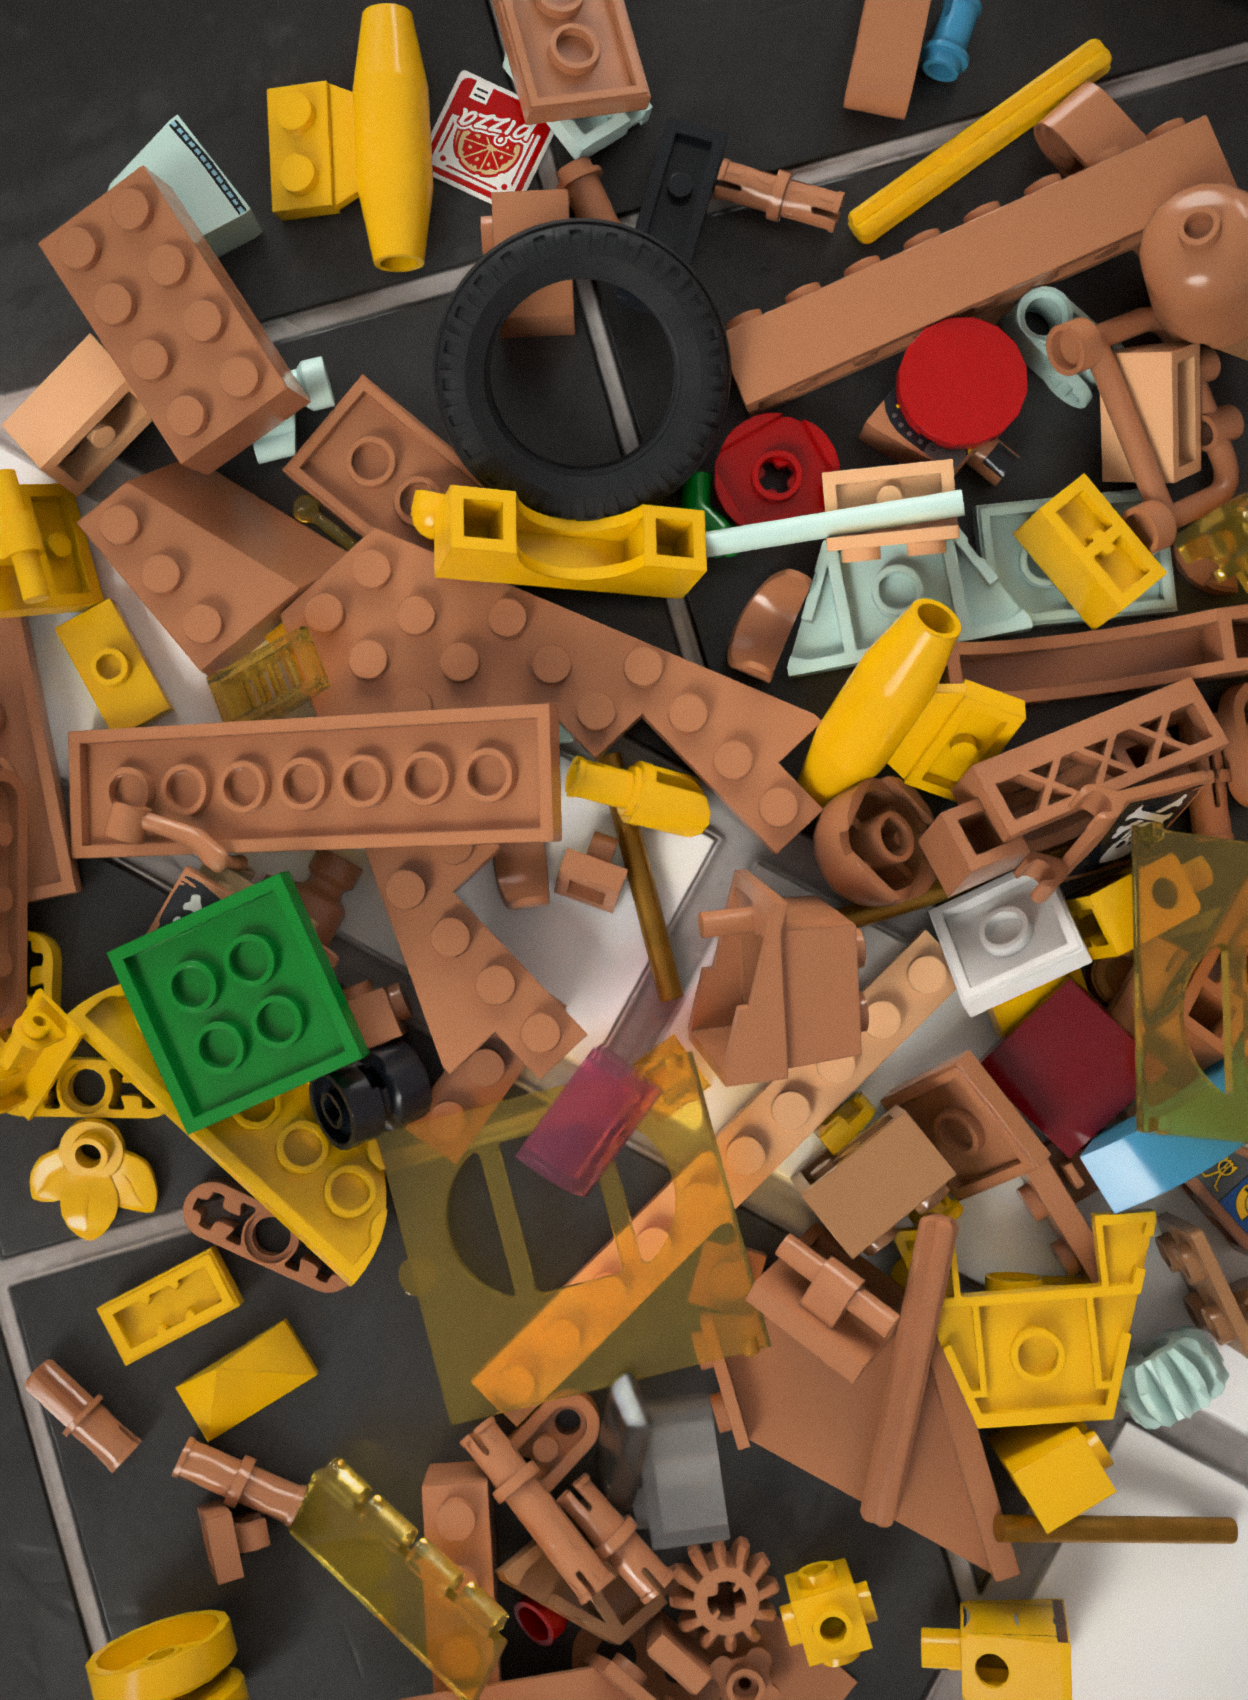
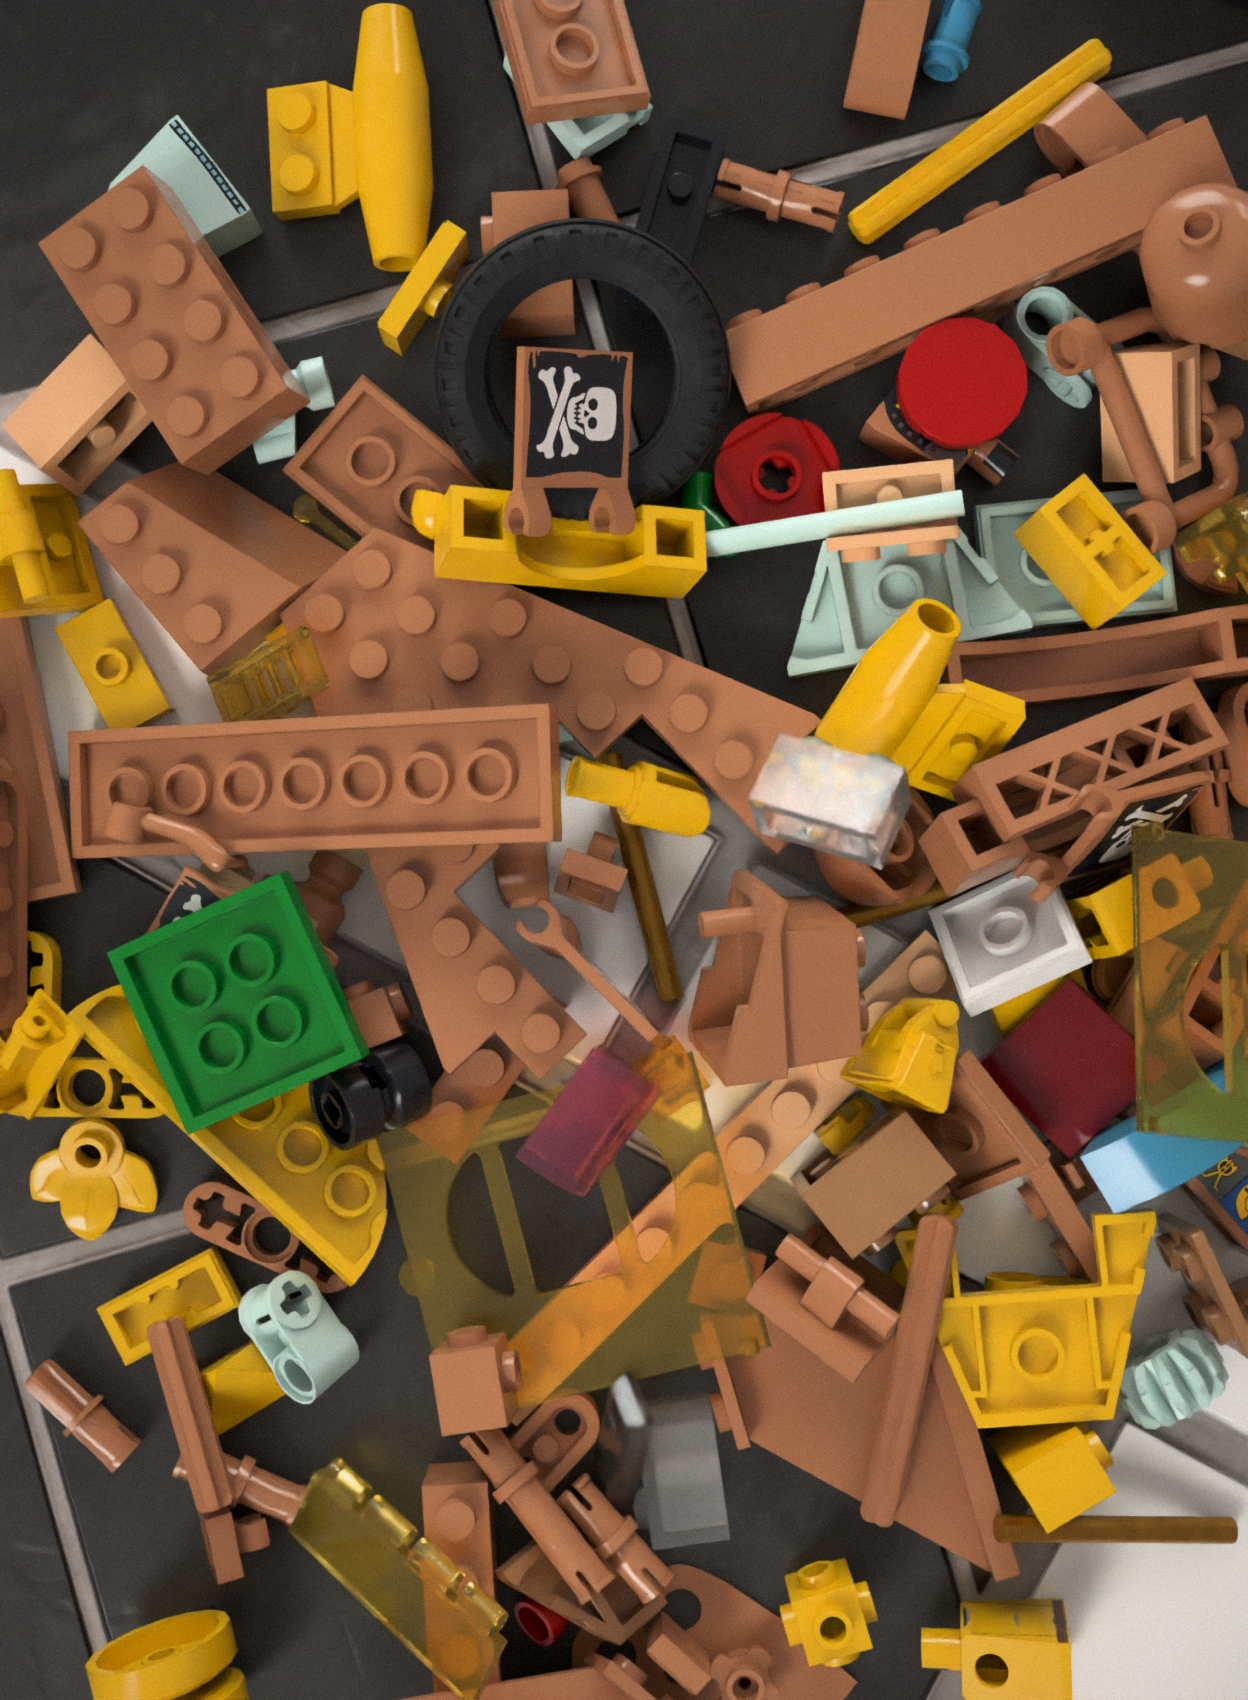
(190, 1414): none -> nougat axle
(302, 1339): none -> light aqua piece
(425, 288): none -> yellow plate
(475, 1380): none -> nougat brick
(484, 140): sticker -> none
(568, 946): none -> nougat flag
(571, 435): none -> flag
(746, 1598): nougat gear -> none
(766, 624): nougat helmet -> none
(831, 799): none -> clear brick
(909, 1055): none -> yellow piece

